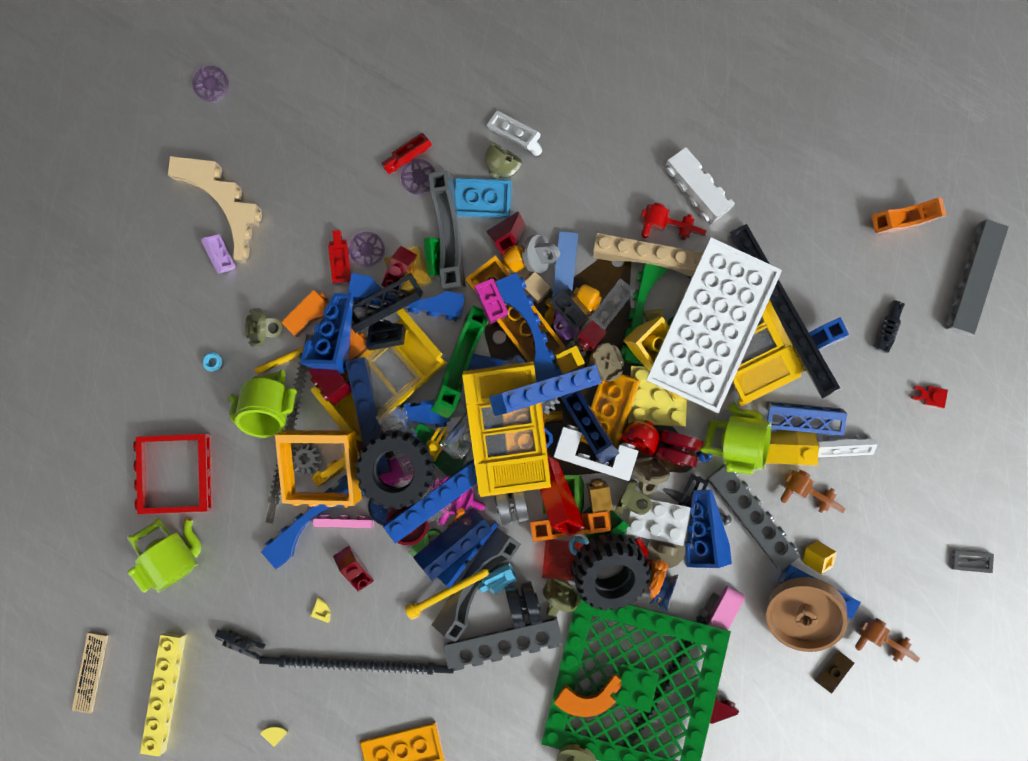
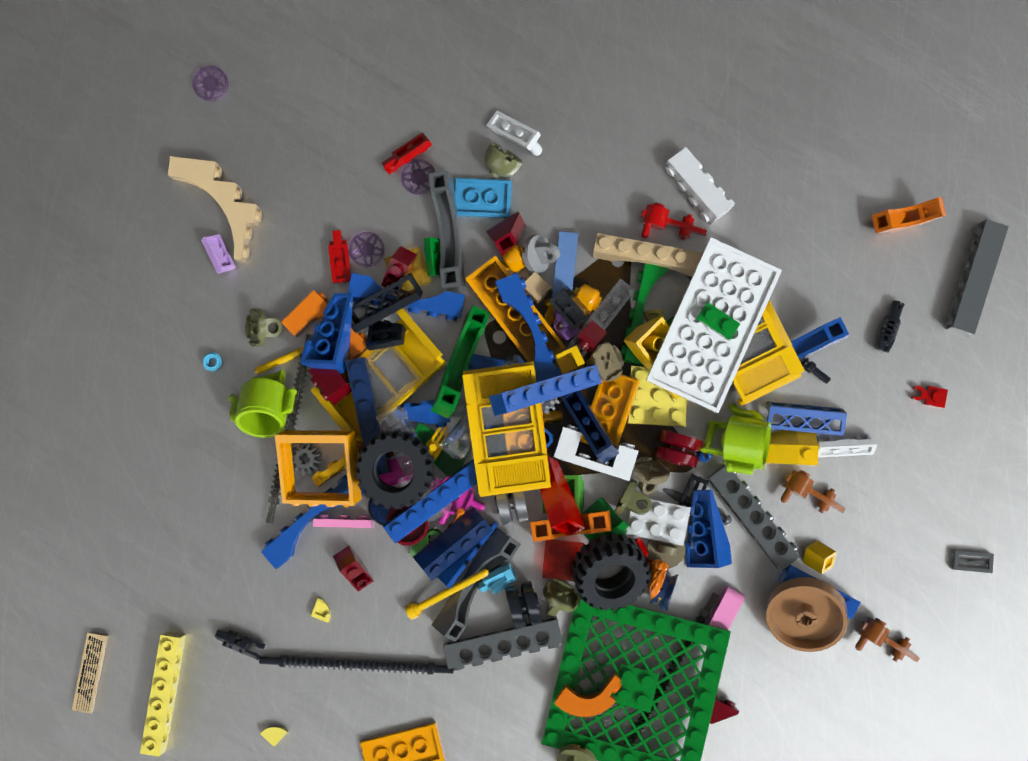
(164, 558): lime piece -> none
(204, 468): red window -> none
(491, 301): dark pink hinge -> none
(572, 543): medium azure plate -> none
(599, 495): pearl gold slope -> none
(642, 436): red cylinder -> none
(718, 321): none -> green plate
(791, 321): black plate -> none
(834, 671): dark brown plate -> none

